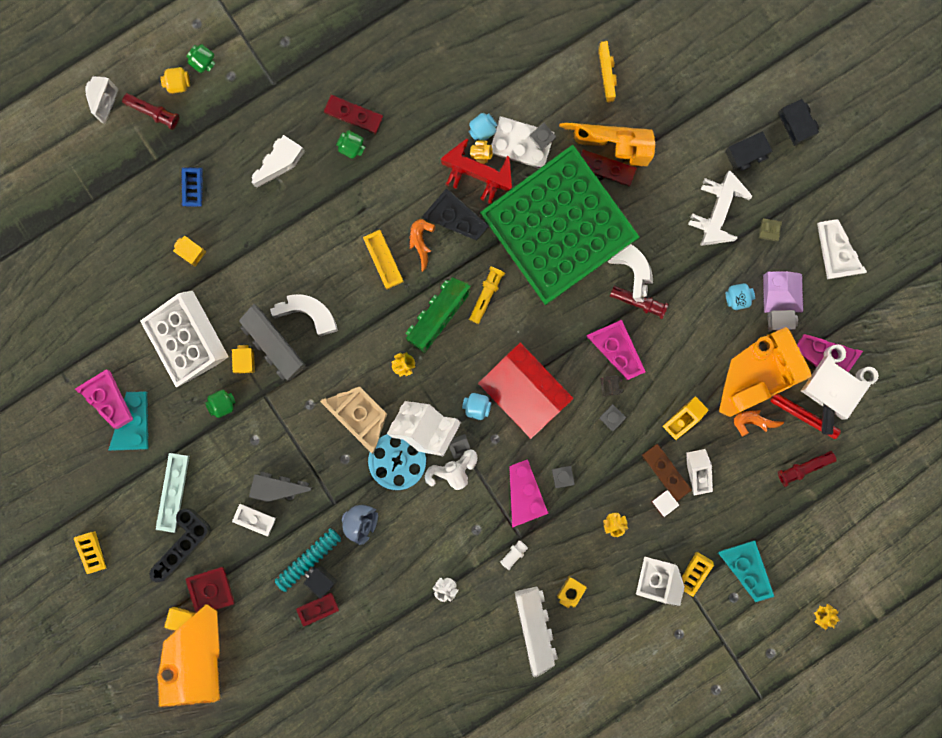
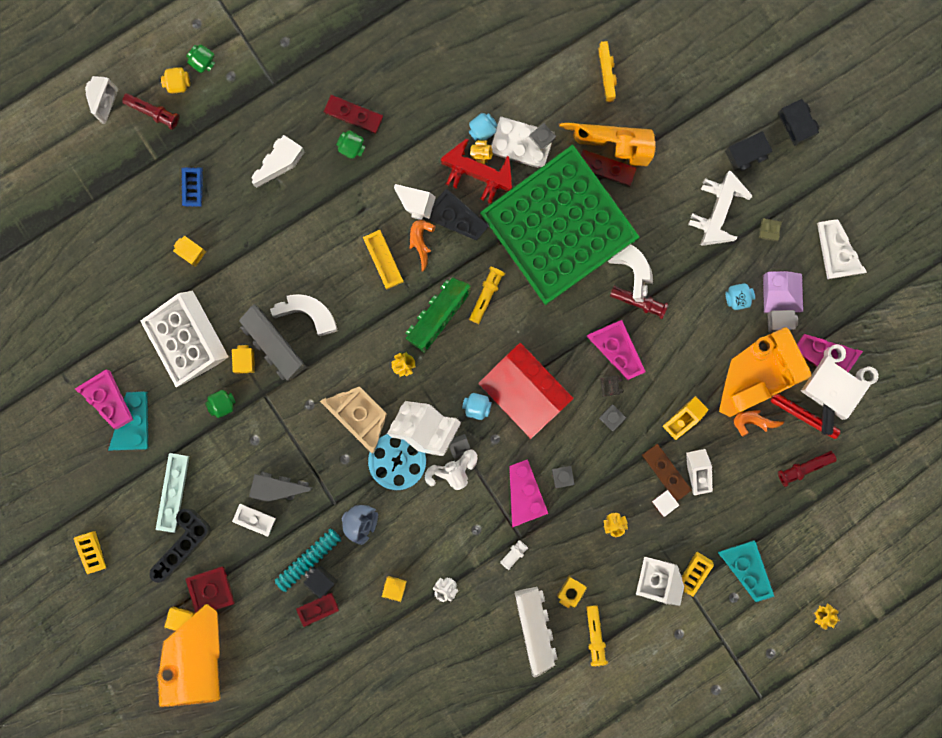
(394, 588): none -> yellow brick
(416, 201): none -> white slope
(596, 645): none -> yellow pin

